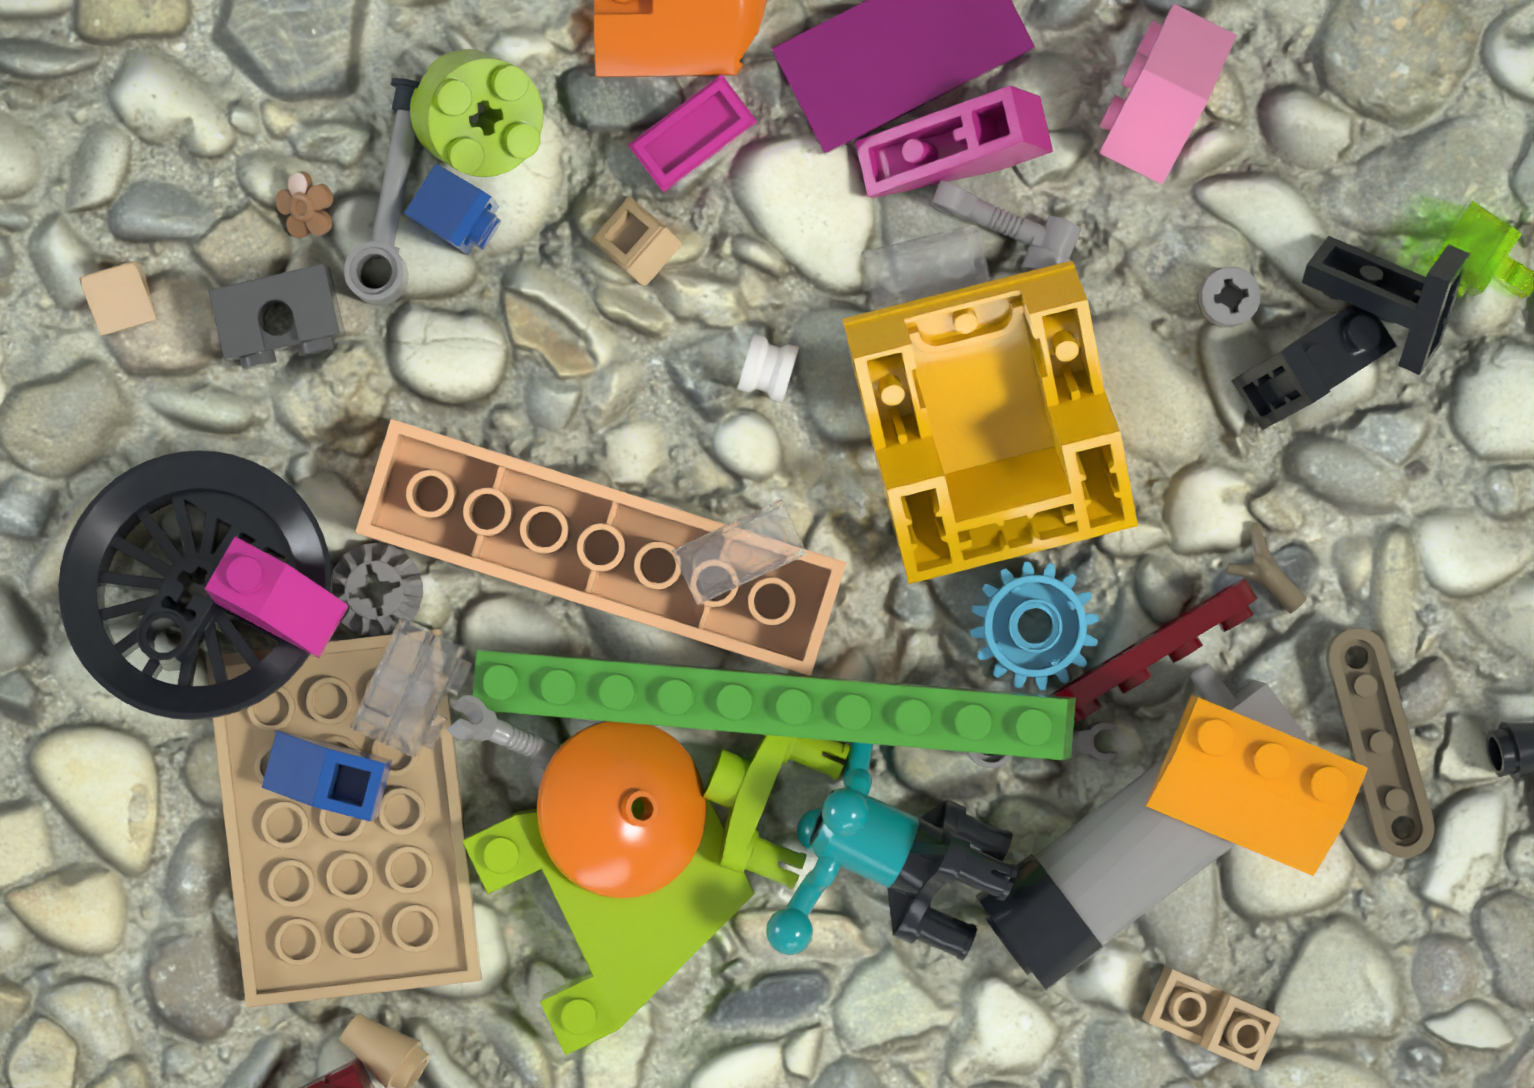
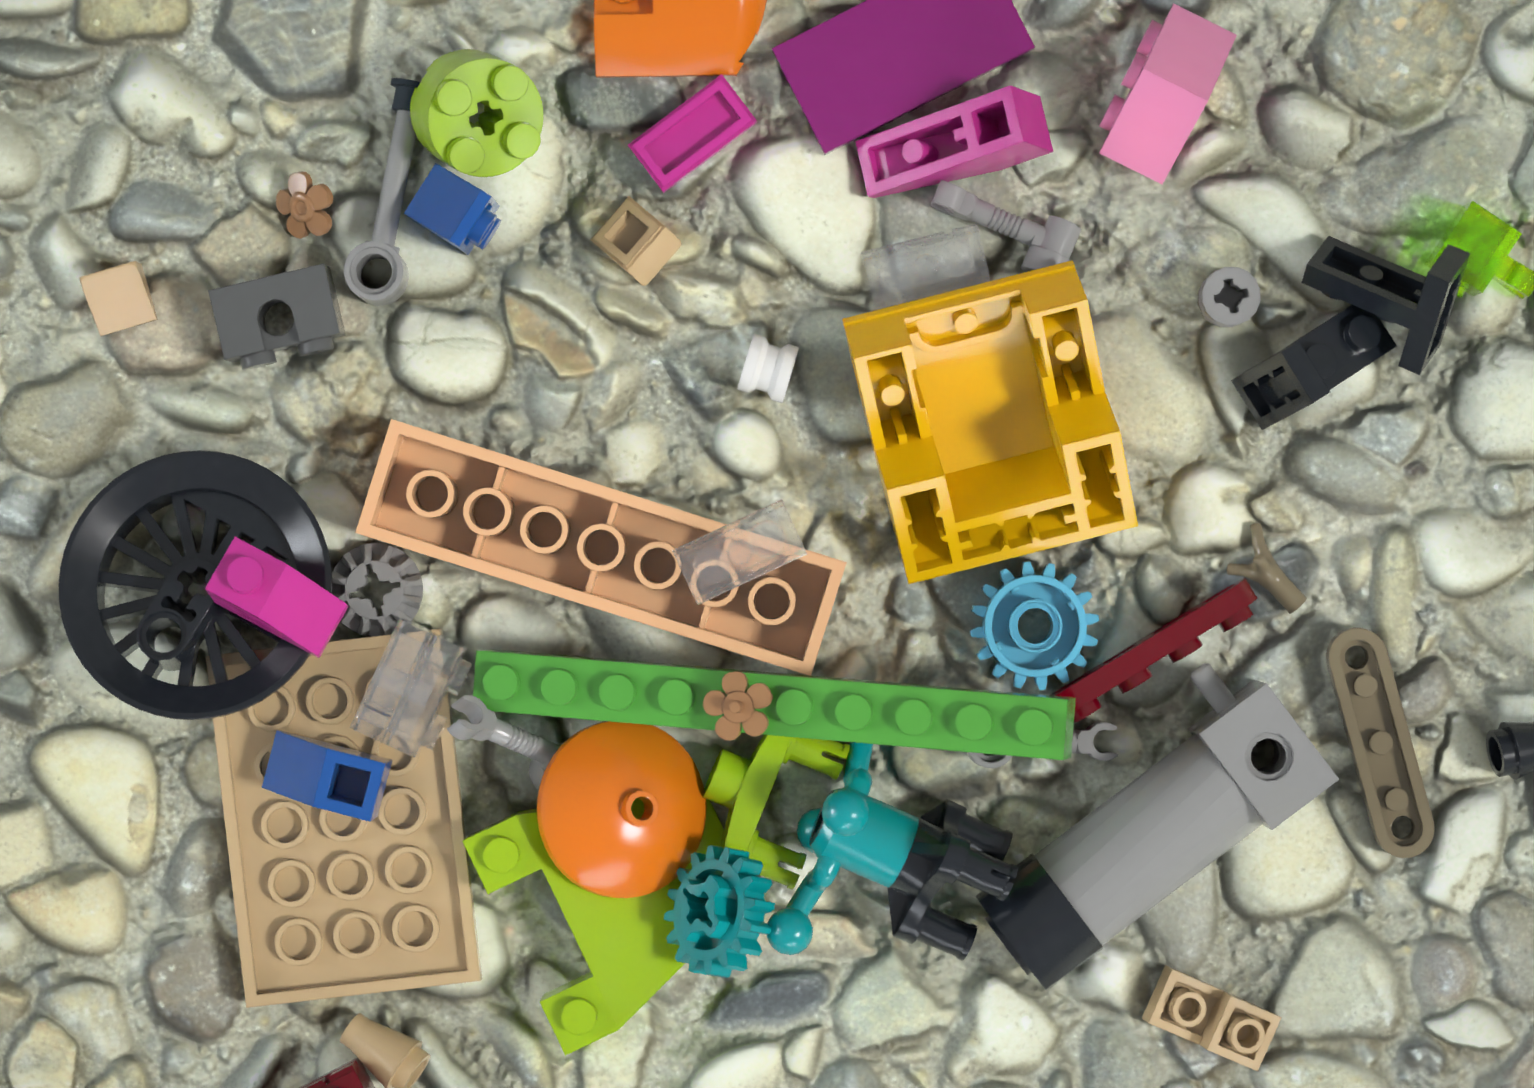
(719, 911): none -> teal gear
(738, 706): none -> medium nougat plant
(1255, 786): light orange slope -> none

